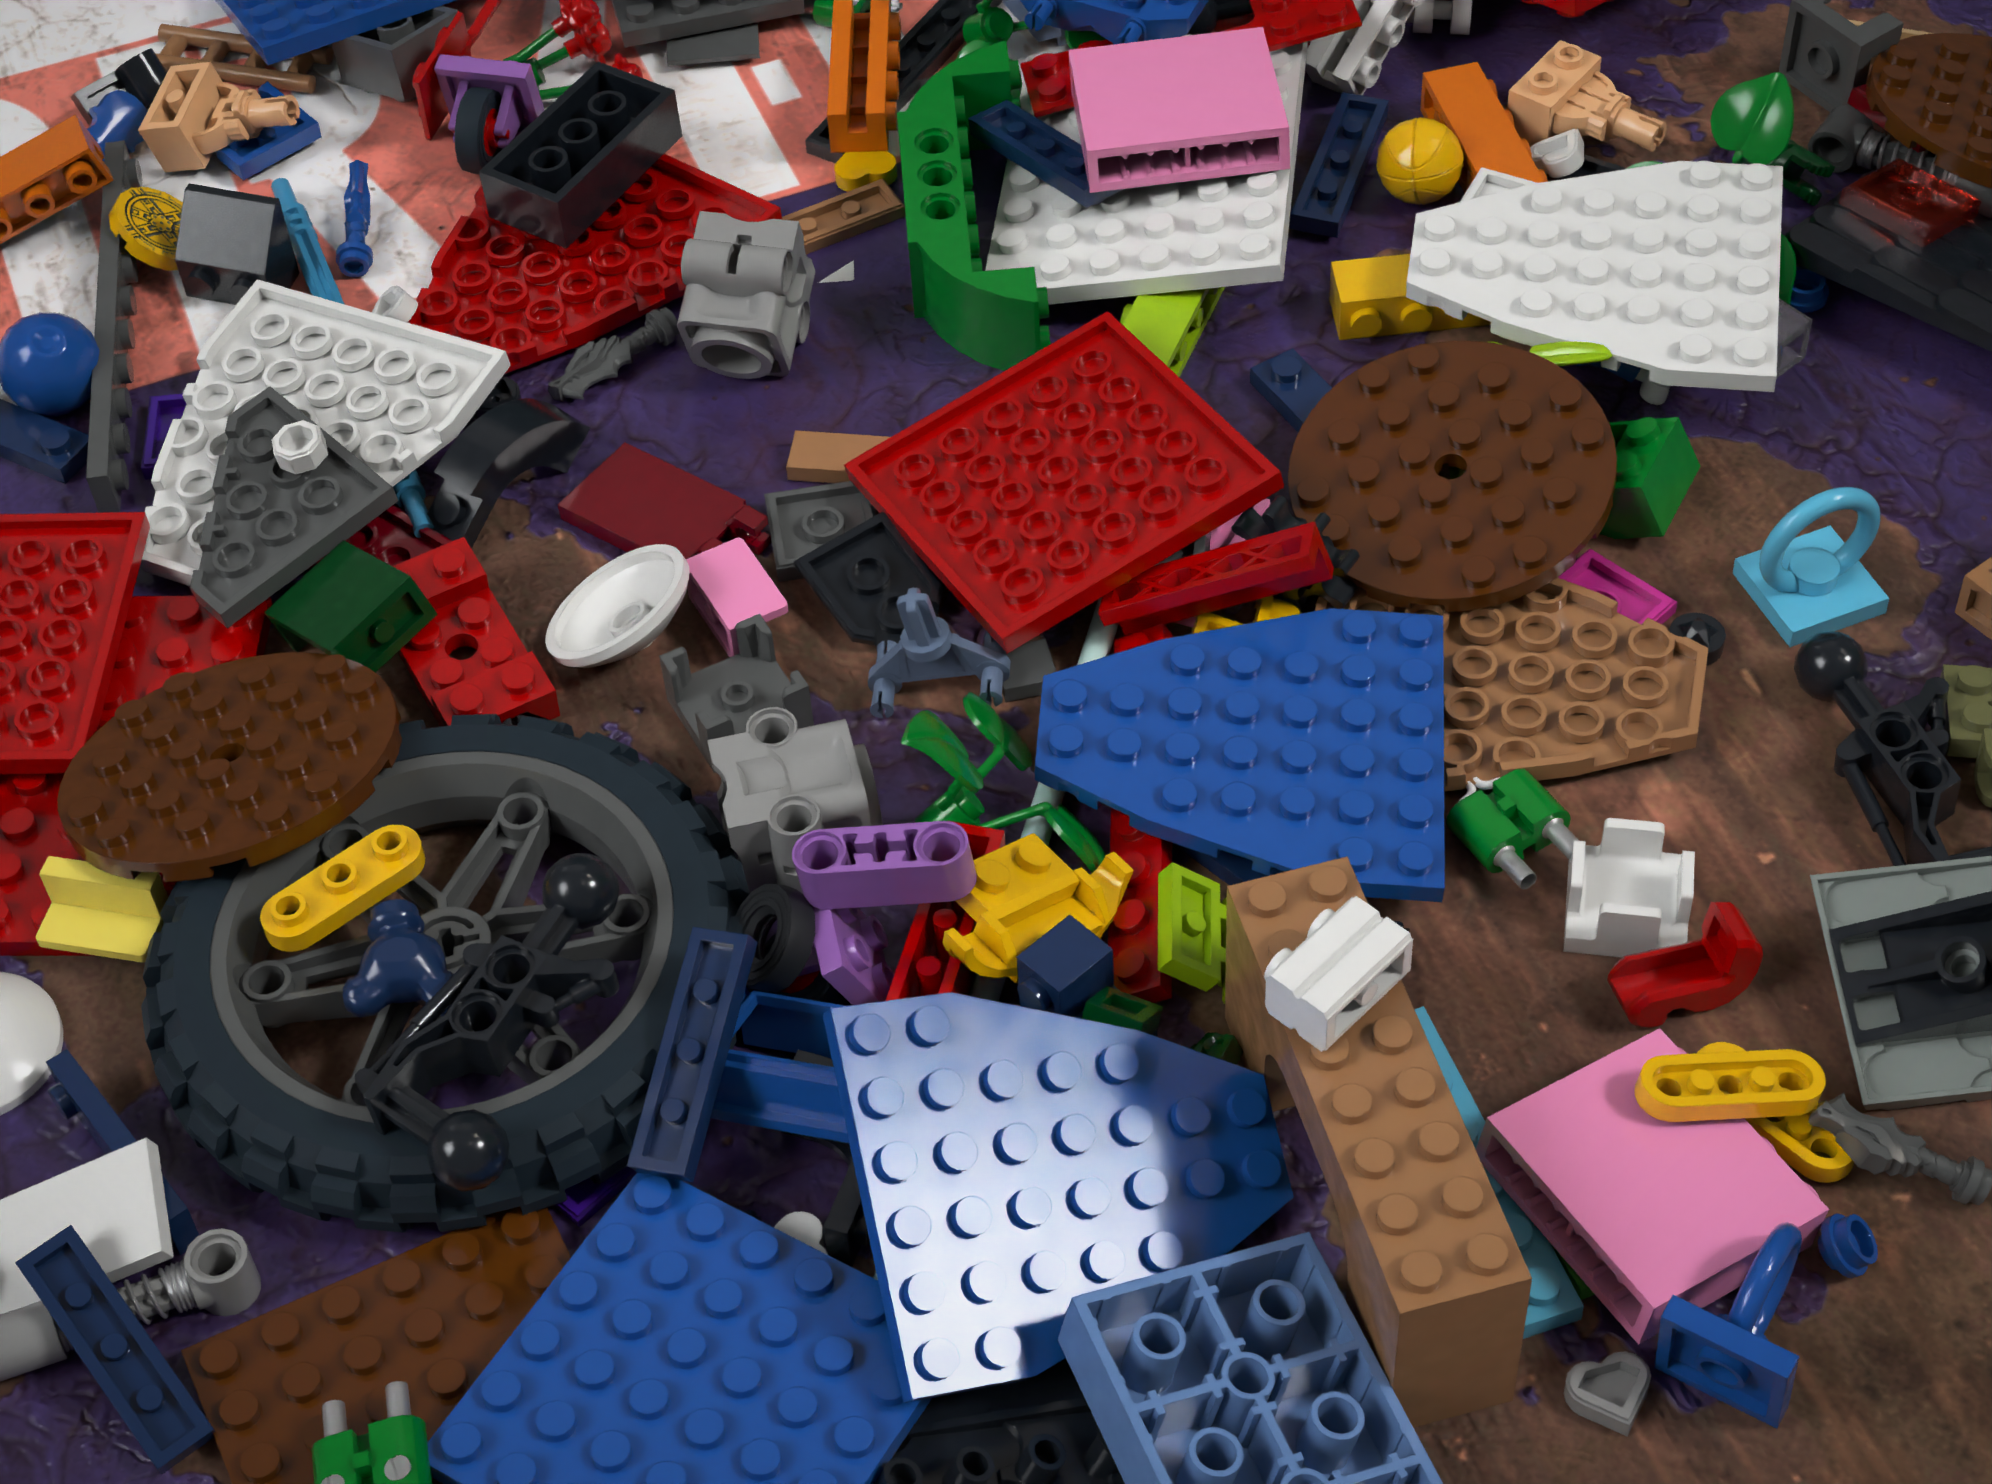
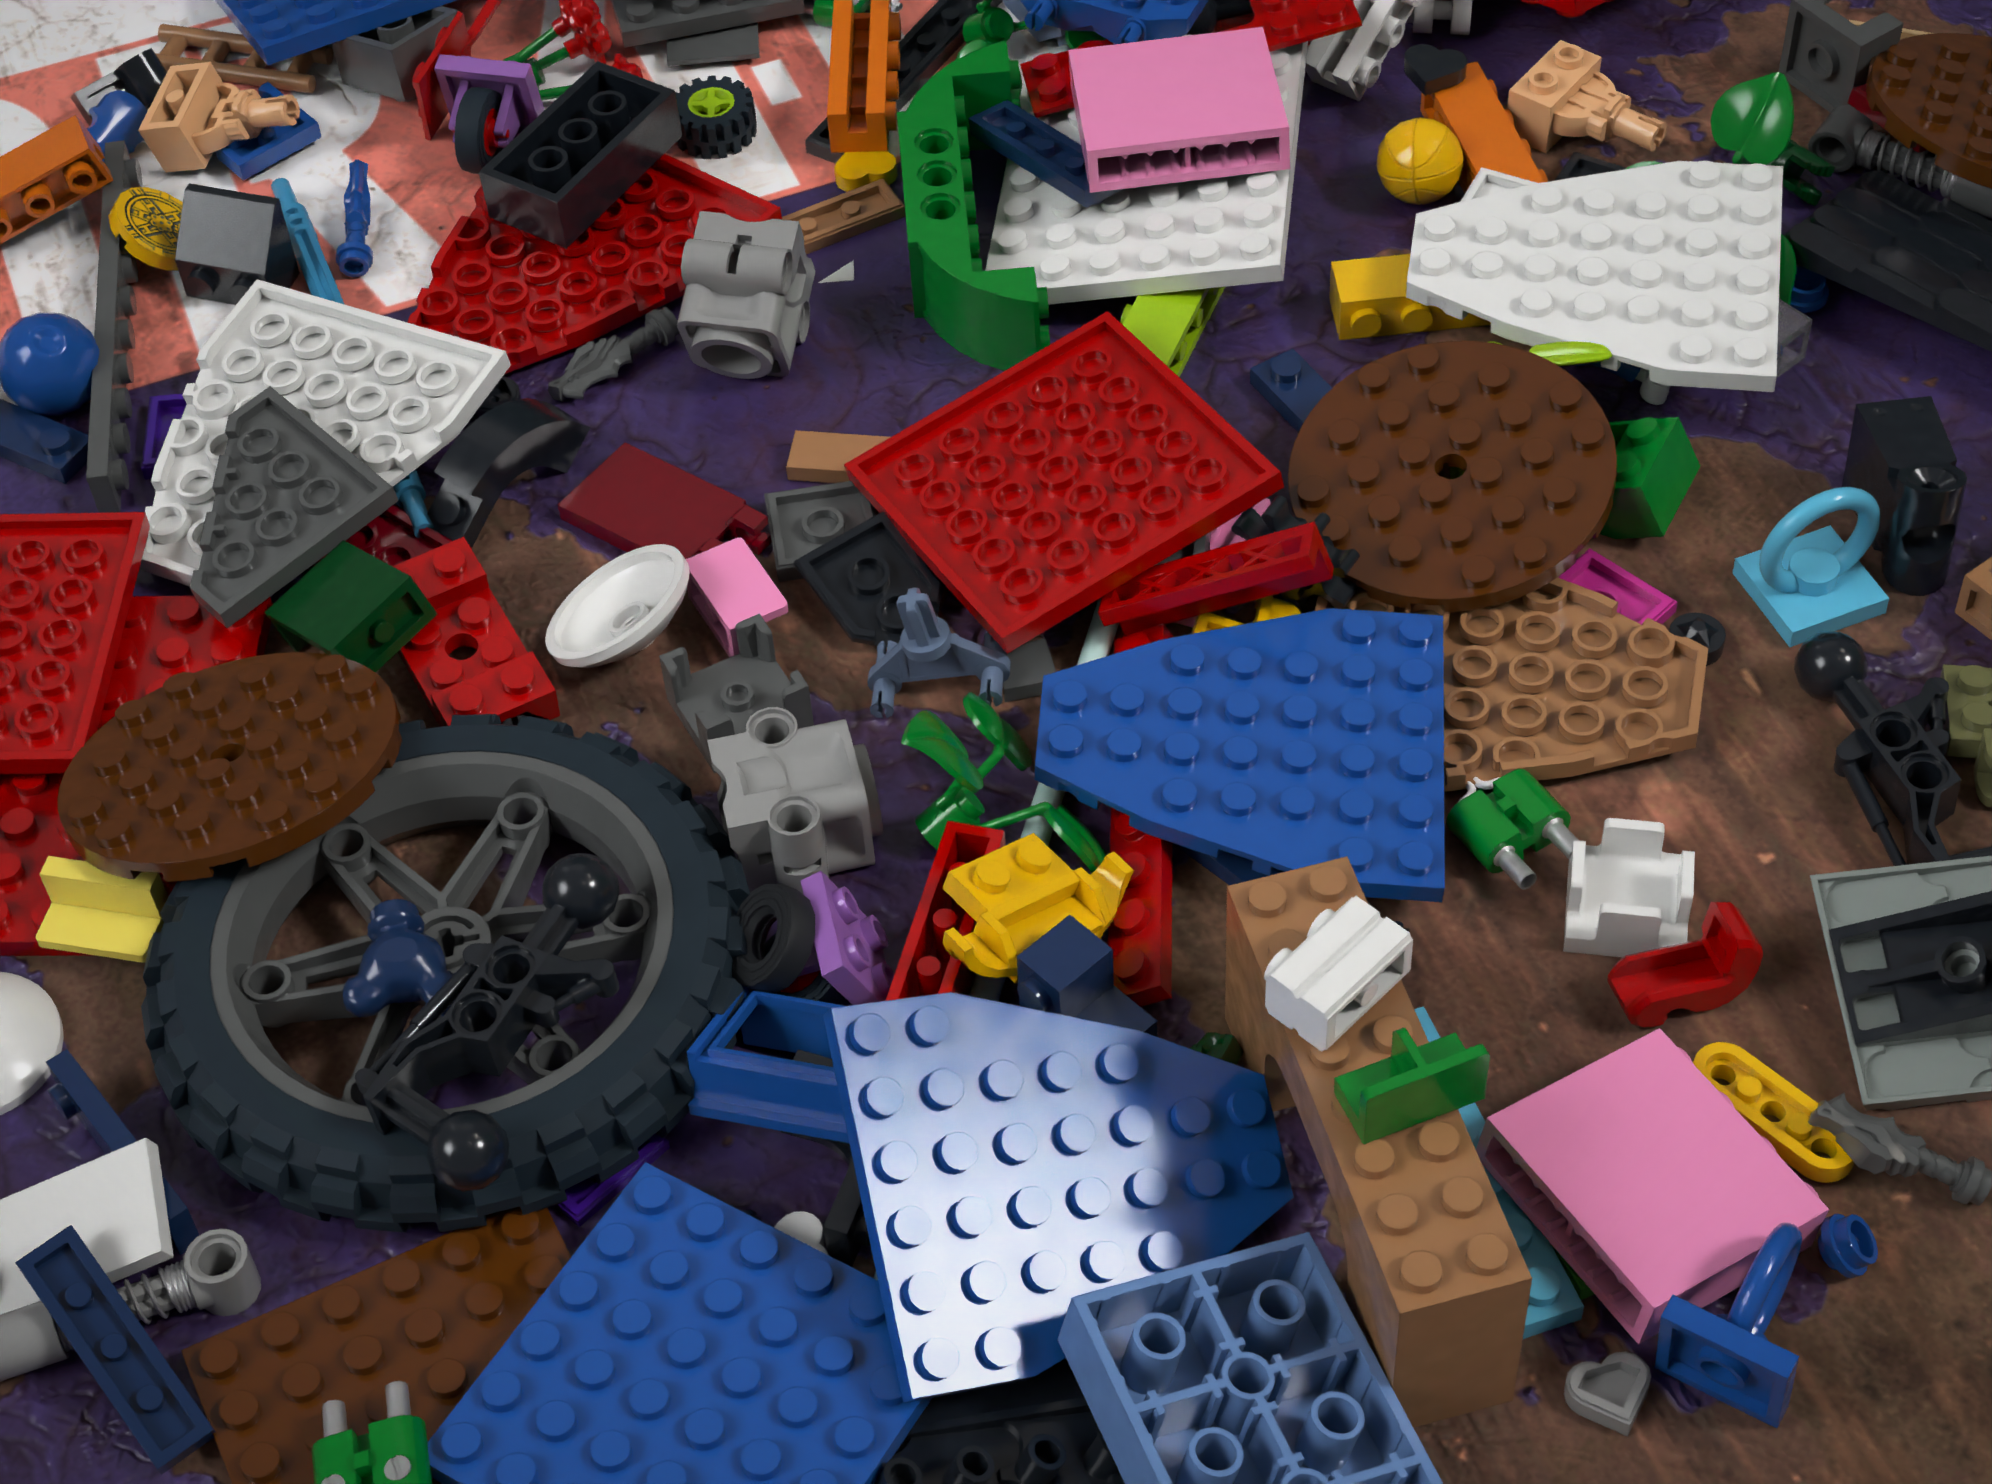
(299, 447): white tile -> none
(323, 903): yellow plate -> none
(396, 304): white tile -> none
(692, 1054): dark blue plate -> none
(715, 117): none -> black wheel
(884, 865): medium lavender beam -> none
(1123, 1010): dark green plate -> none
(1191, 928): lime plate -> none
(1339, 165): dark blue plate -> none
(1412, 1084): none -> green panel
(1434, 68): none -> black tile
(1559, 154): white tile -> none
(1691, 1085): yellow plate -> none
(1910, 202): clear red tile -> none
(1911, 471): none -> black piece

